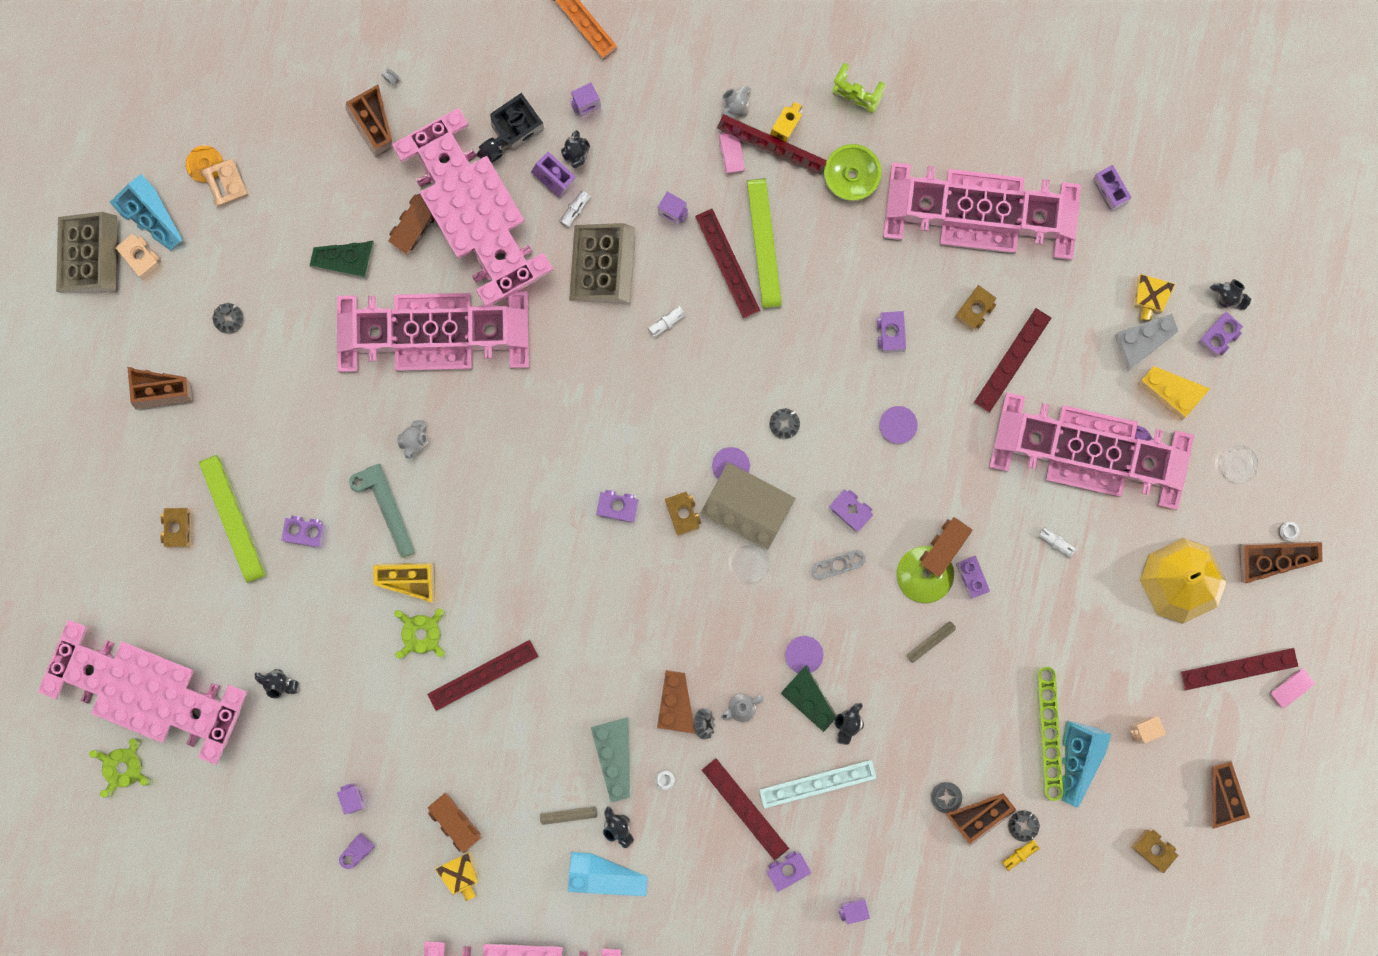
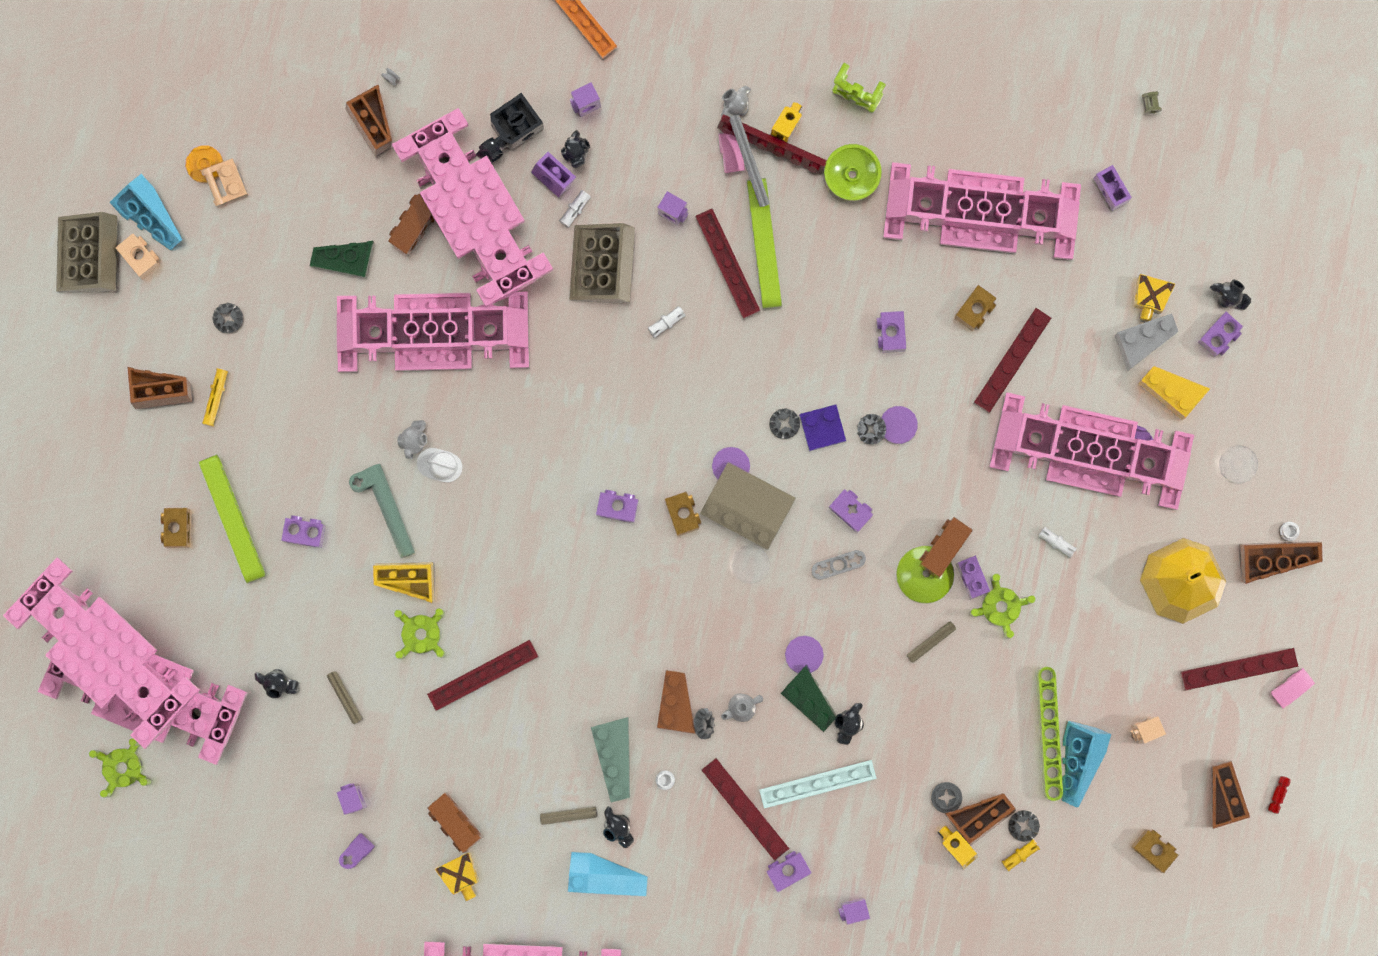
(102, 652): none -> bright pink piece
(215, 397): none -> yellow pin
(344, 697): none -> dark tan axle
(439, 465): none -> white piece
(749, 160): none -> light grey axle
(822, 427): none -> dark purple plate
(879, 429): none -> dark grey gear
(964, 853): none -> yellow torso
(1007, 596): none -> lime plate
(1147, 98): none -> olive bush
(1279, 794): none -> red axle

